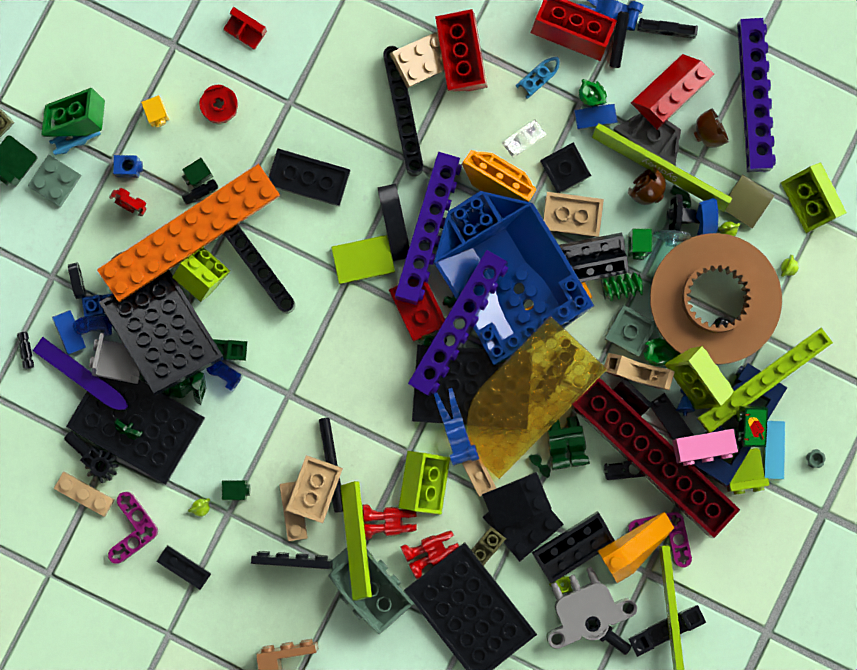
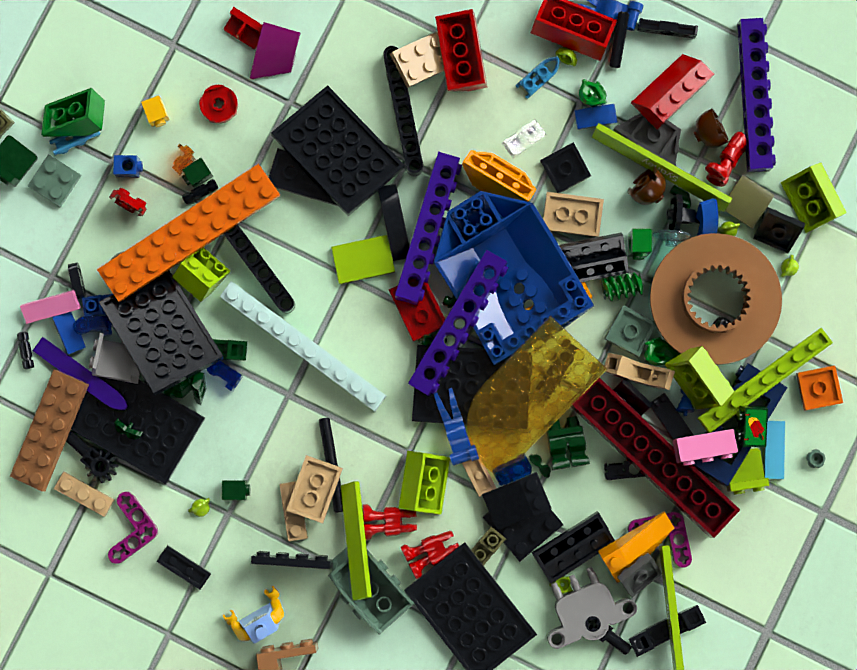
(49, 430): none -> medium nougat plate
(50, 306): none -> bright pink tile
(185, 160): none -> clear orange bracket
(259, 623): none -> torso
(274, 51): none -> magenta slope
(303, 346): none -> light aqua brick
(337, 150): none -> black plate
(513, 470): none -> clear blue leg
(566, 56): none -> lime piece
(639, 574): none -> dark grey plate
(719, 173): none -> red piece
(778, 230): none -> black bracket
(819, 388): none -> orange plate

